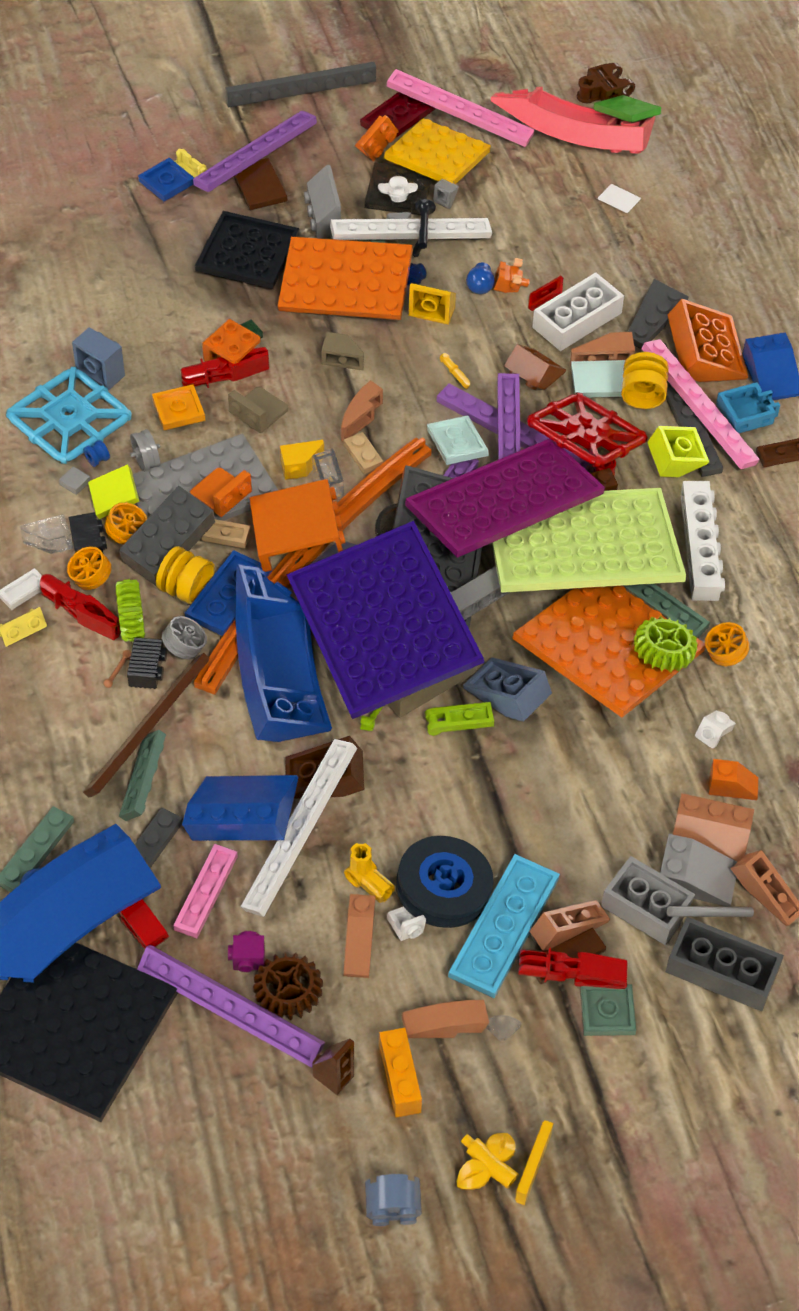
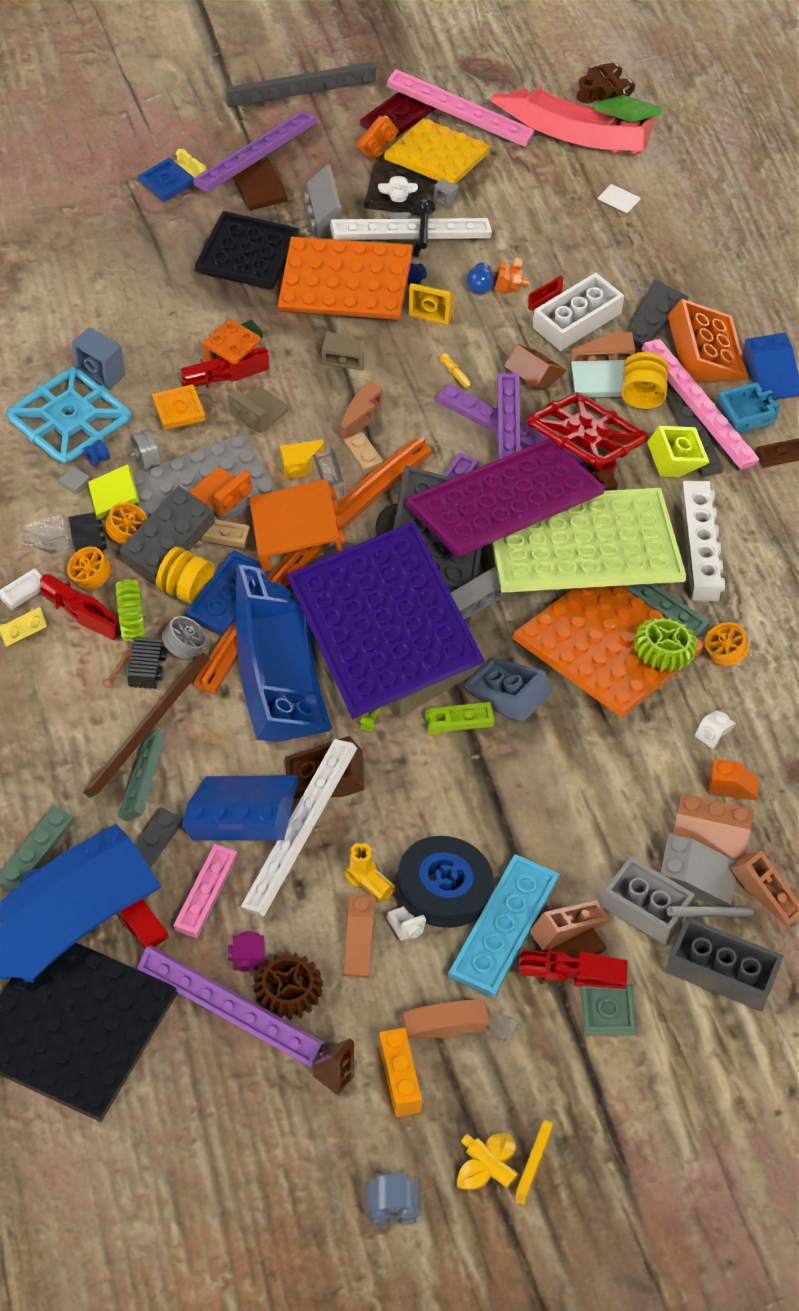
(457, 440): light aqua tile -> none

